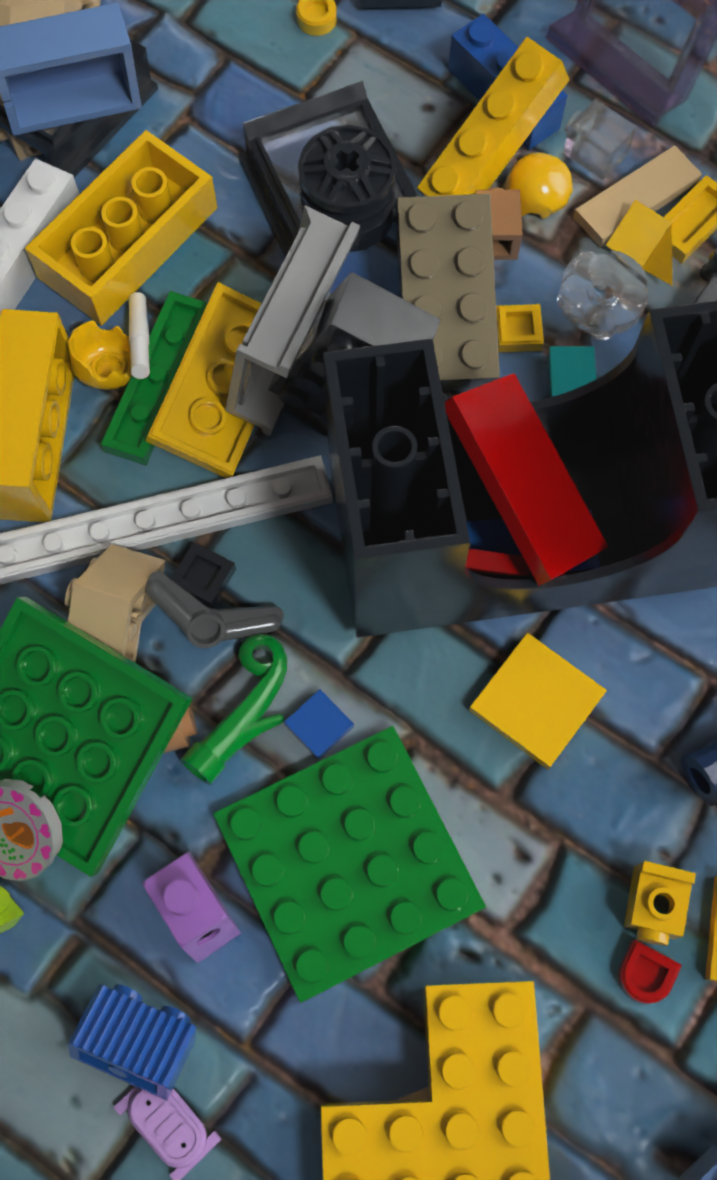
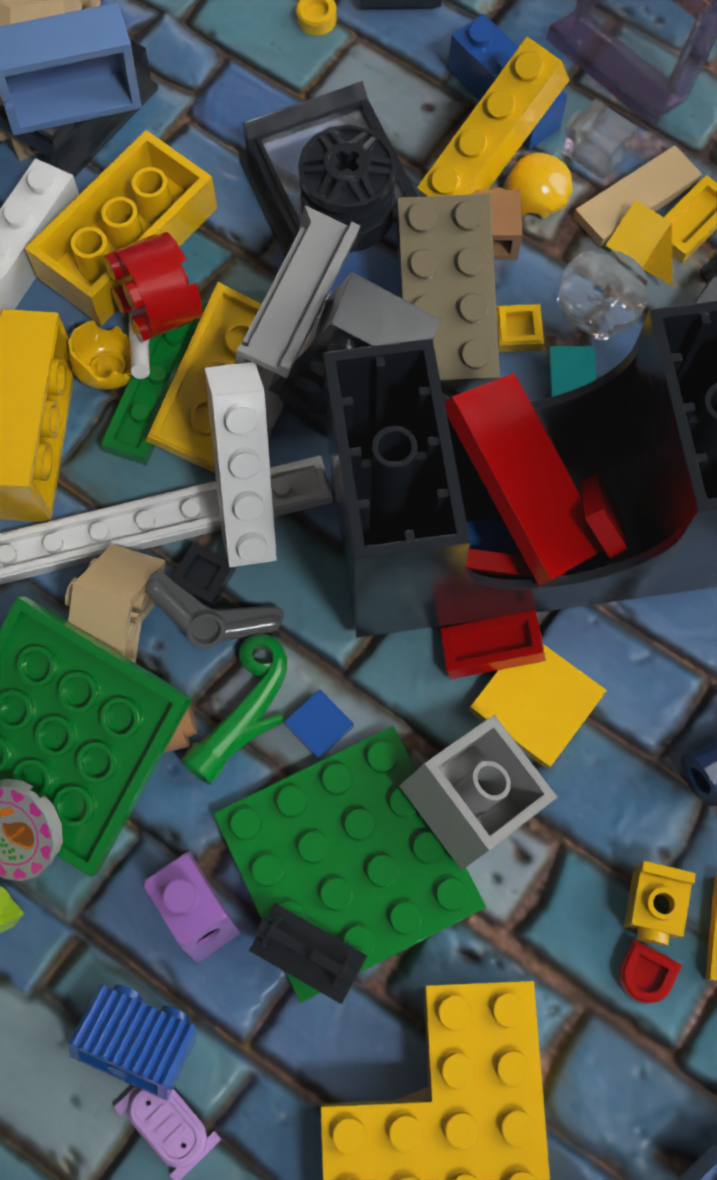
(153, 286): none -> red brick
(241, 462): none -> white brick
(307, 953): none -> black hinge
(477, 791): none -> light grey brick
(492, 644): none -> red tile
(603, 515): none -> red tile

